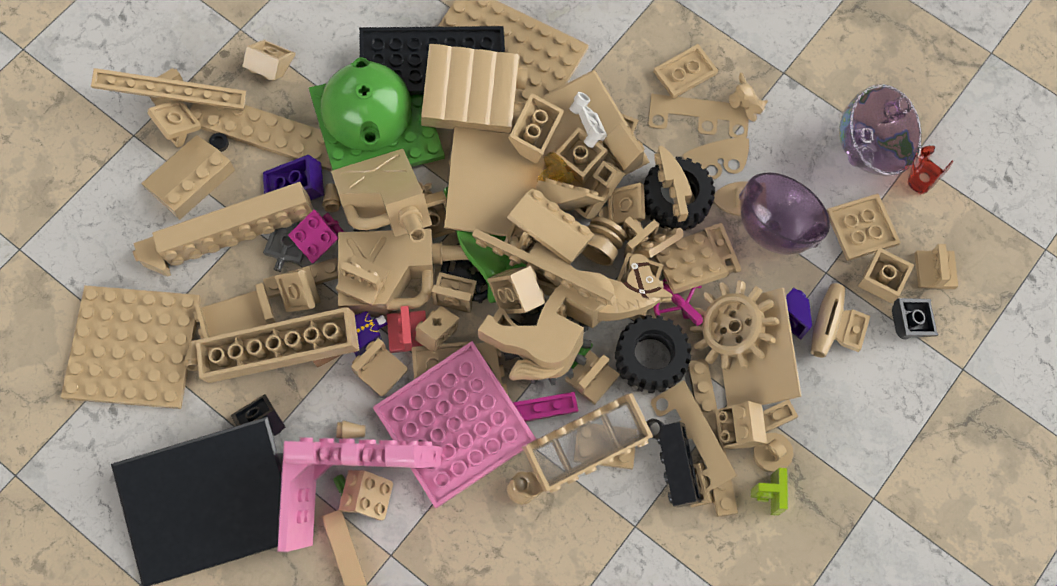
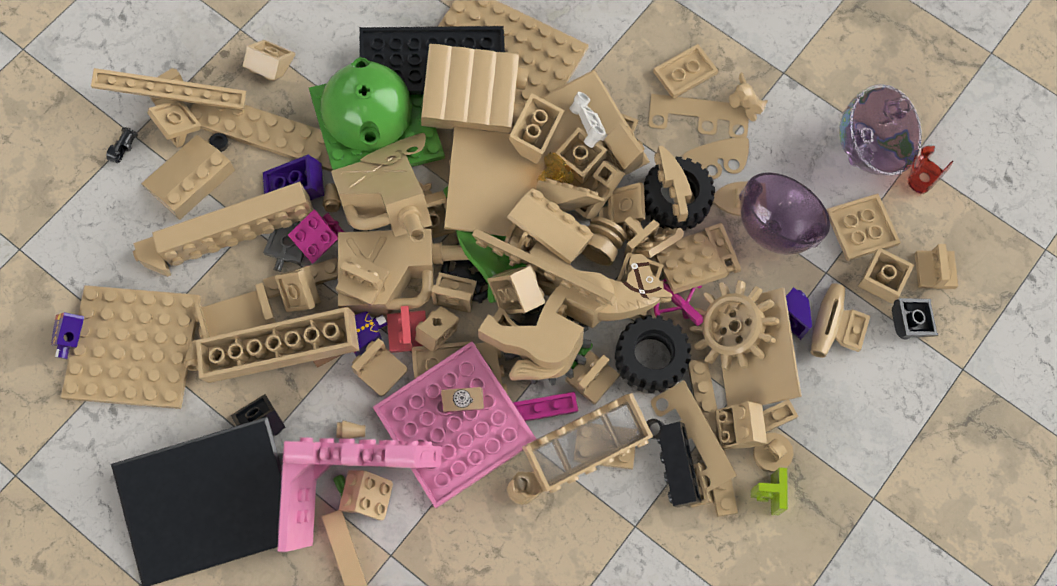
(68, 325): none -> dark purple torso
(116, 151): none -> black connector
(380, 155): none -> tan piece
(462, 399): none -> tan slope

